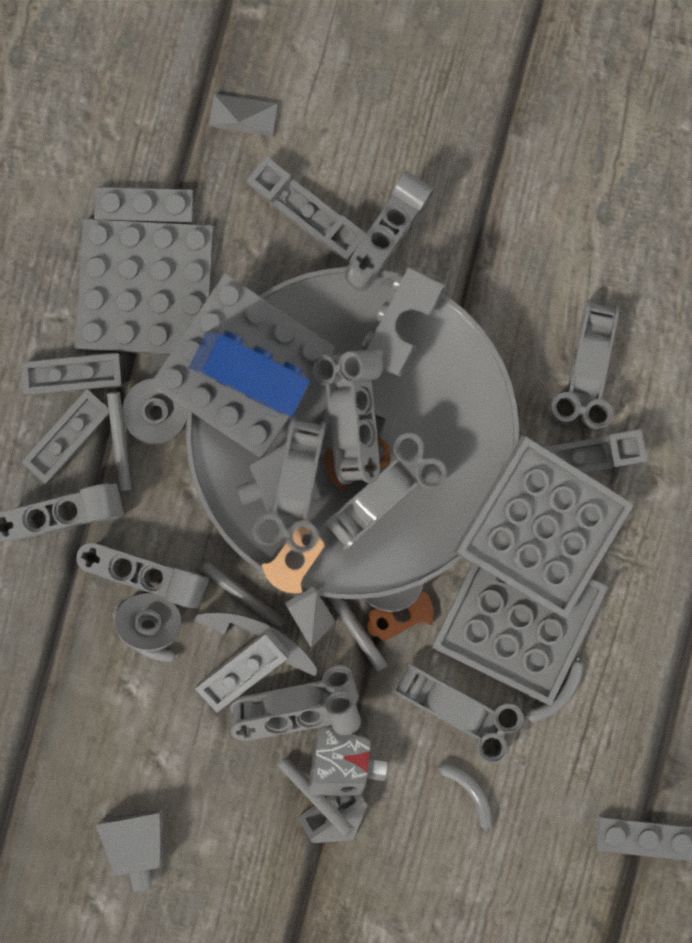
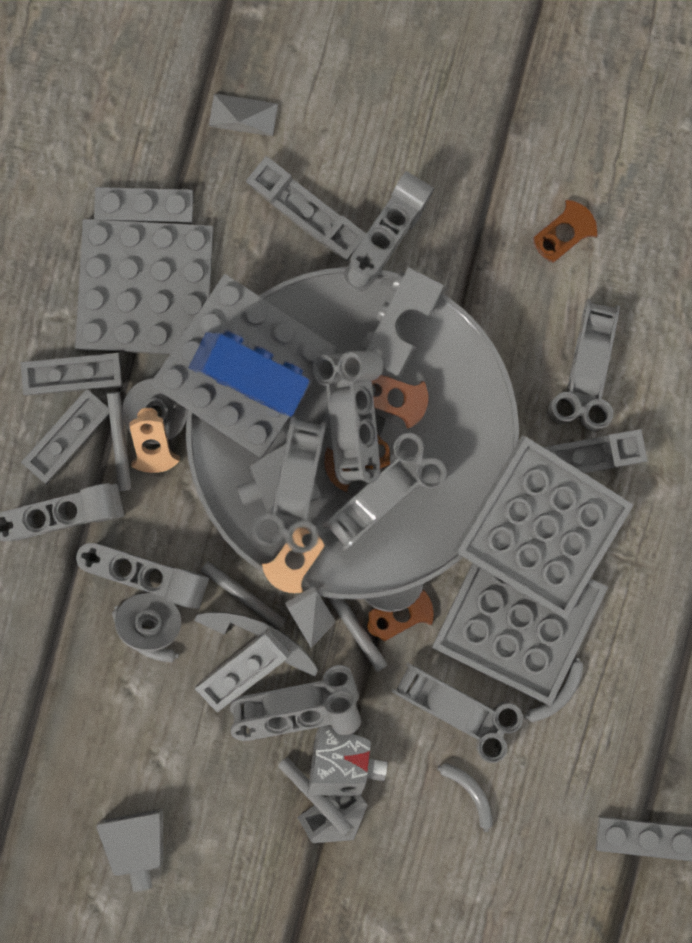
(147, 427): none -> light nougat piece
(414, 402): none -> dark orange piece
(575, 216): none -> dark orange piece

